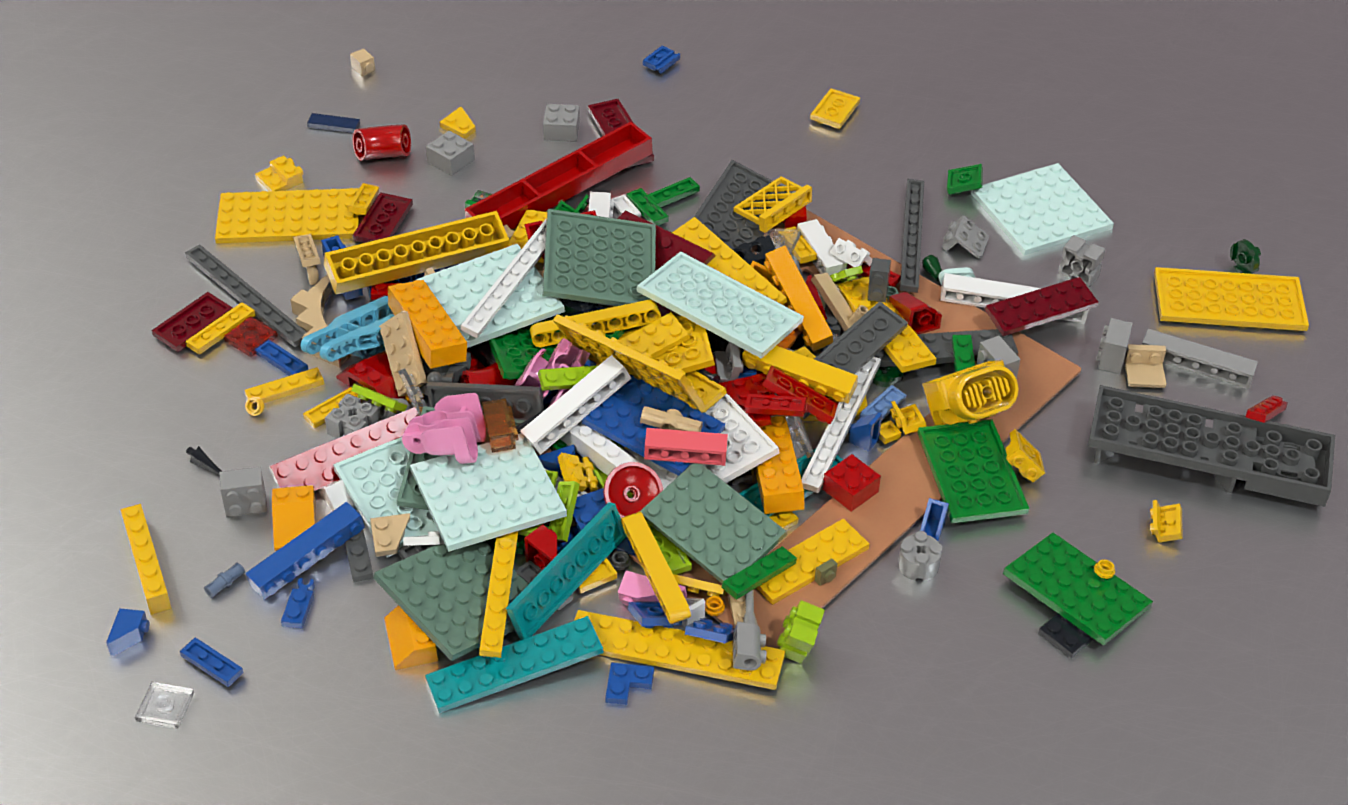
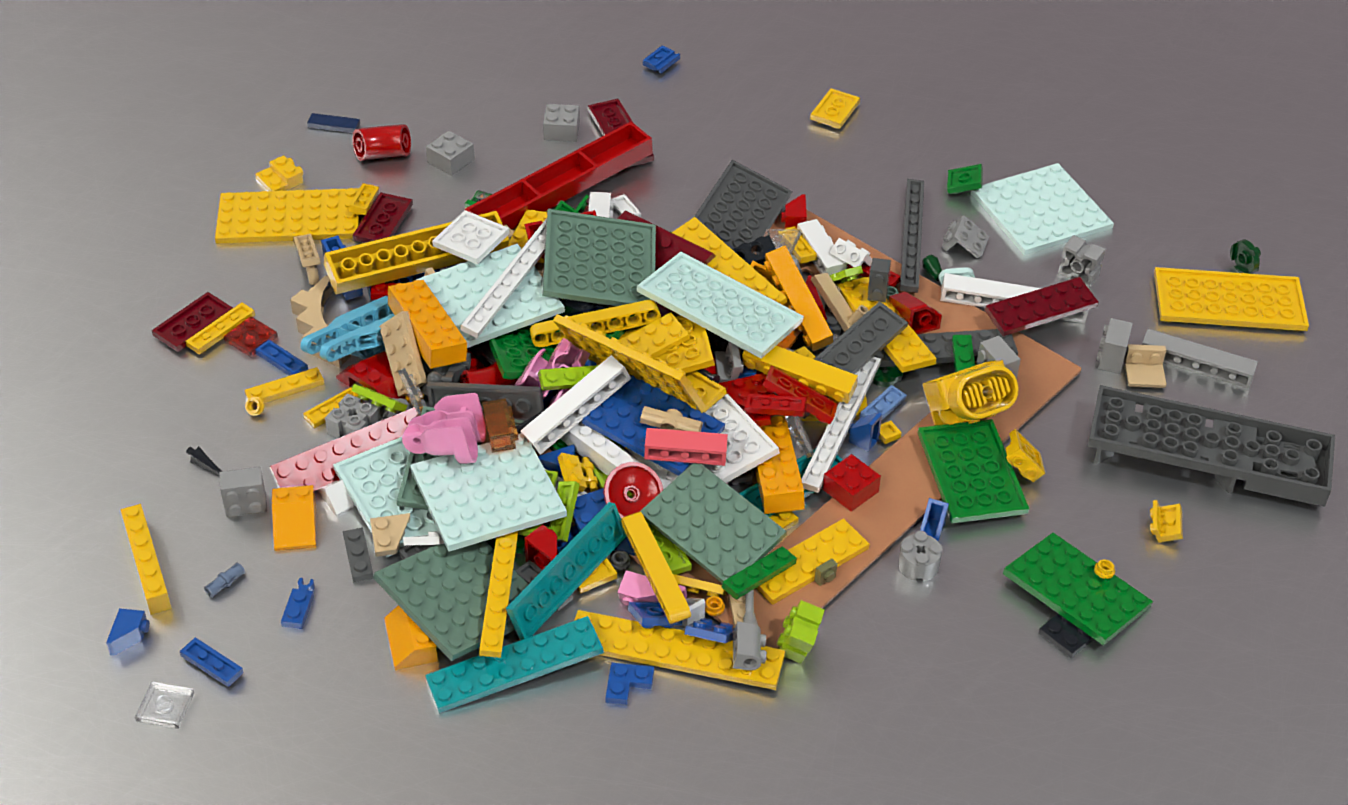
(245, 293): dark grey plate -> none
(305, 550): blue brick -> none
(362, 62): tan brick -> none
(458, 123): yellow wing -> none
(471, 237): none -> white plate
(647, 207): green plate -> none
(675, 192): green plate -> none
(780, 209): yellow fence -> none
(907, 418): yellow bracket -> none
(1267, 409): red plate -> none

